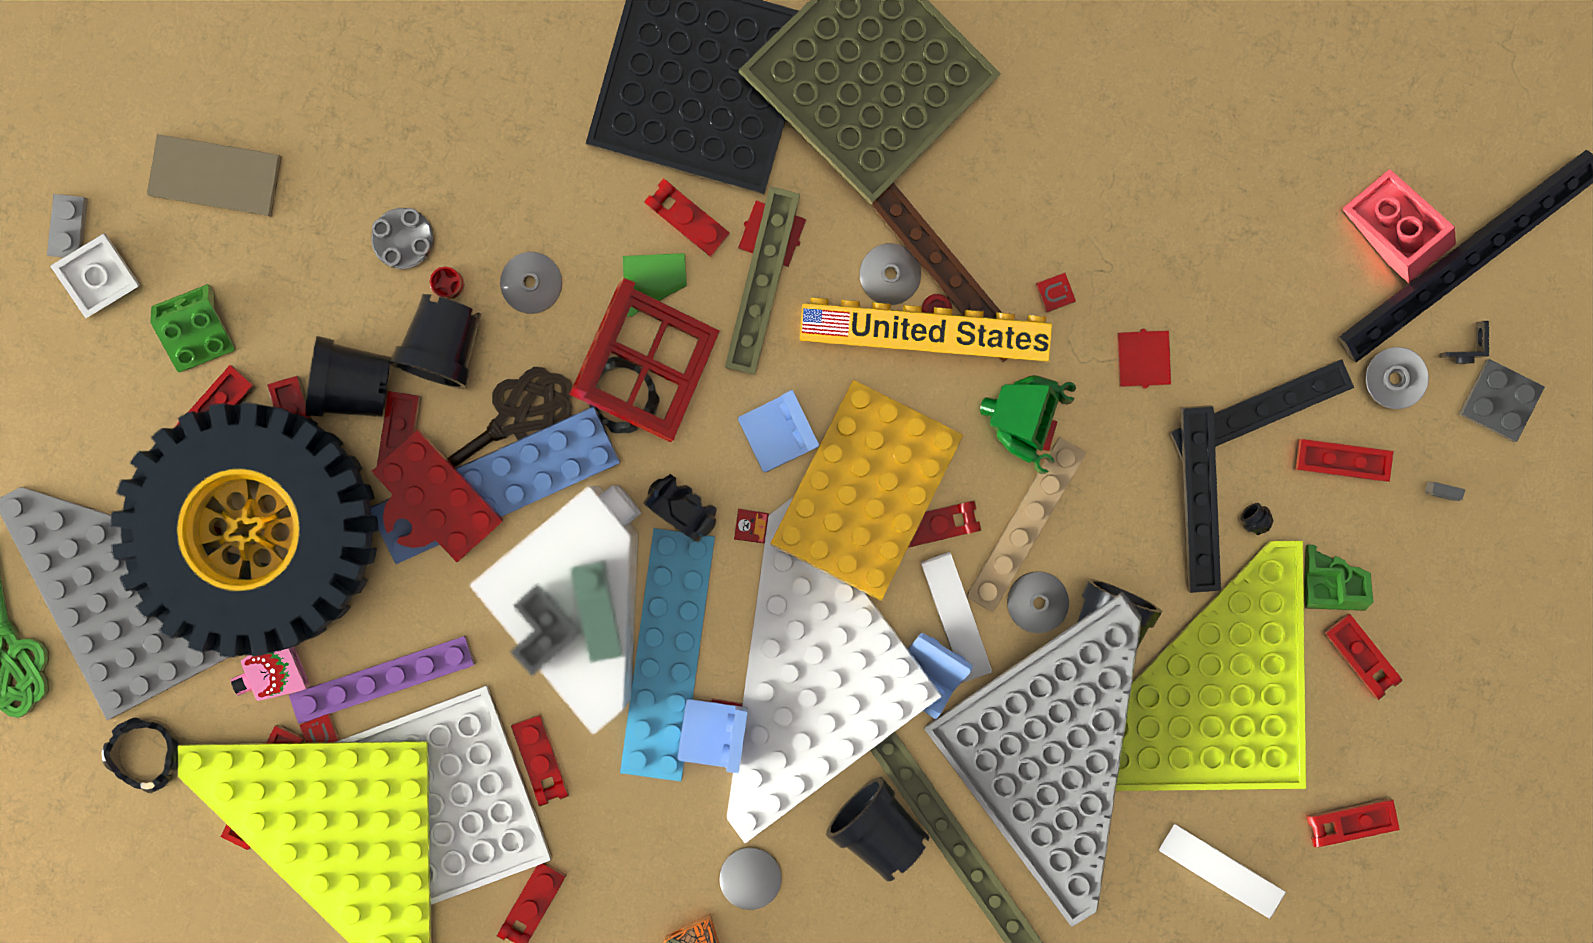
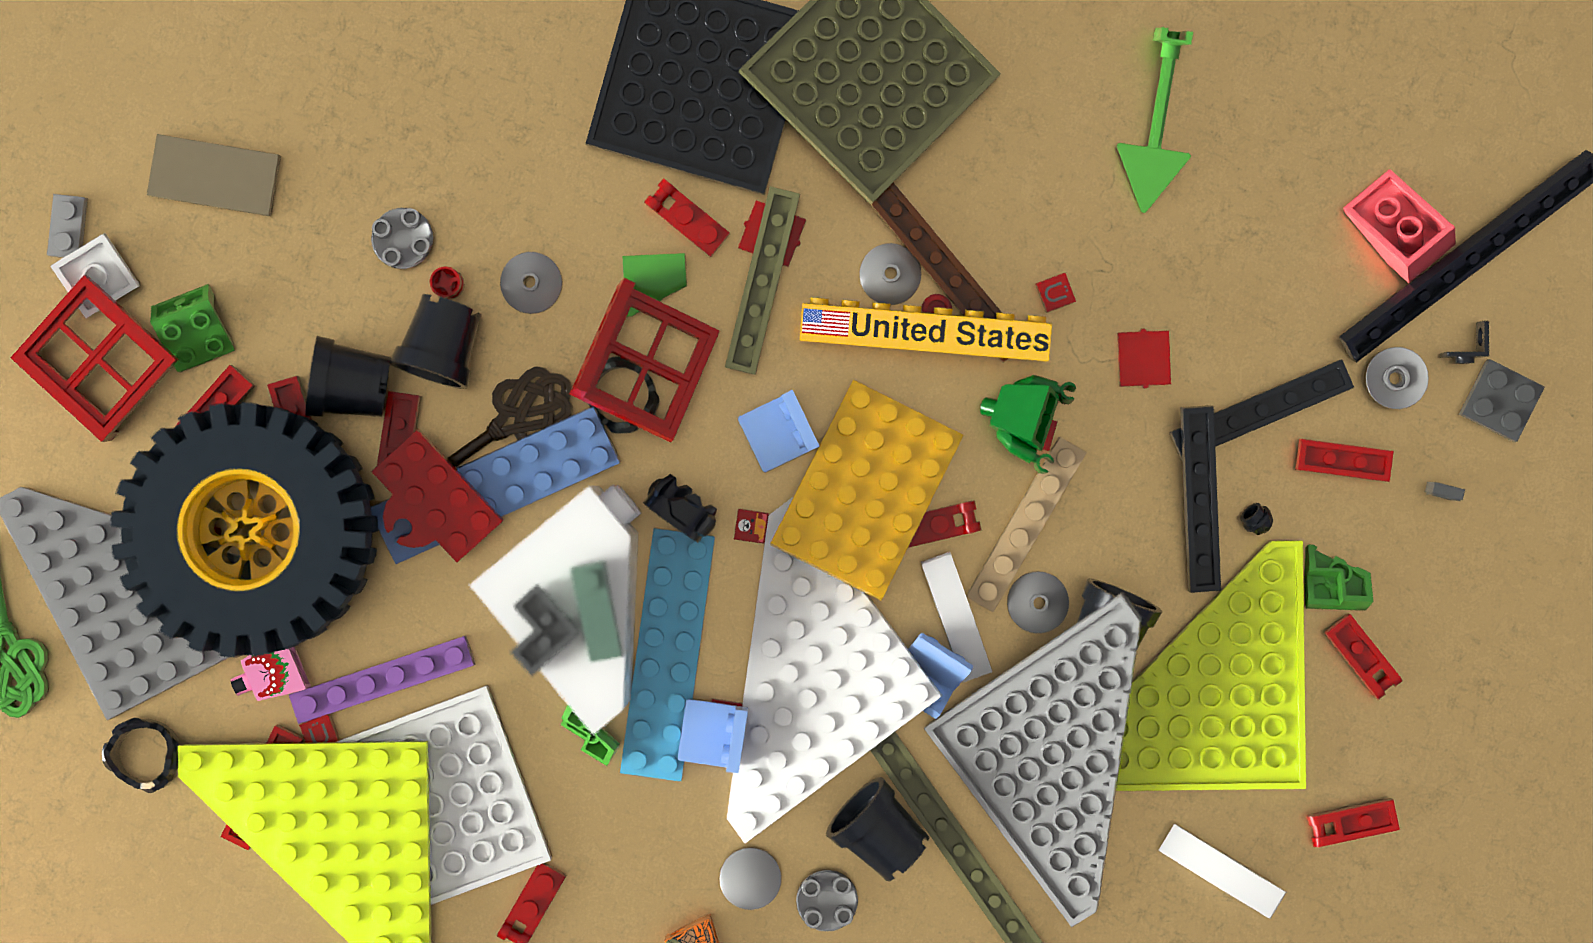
(65, 390): none -> red window
(539, 759): red plate -> none
(597, 745): none -> bright green slope
(827, 900): none -> light grey dish
(1151, 167): none -> bright green piece

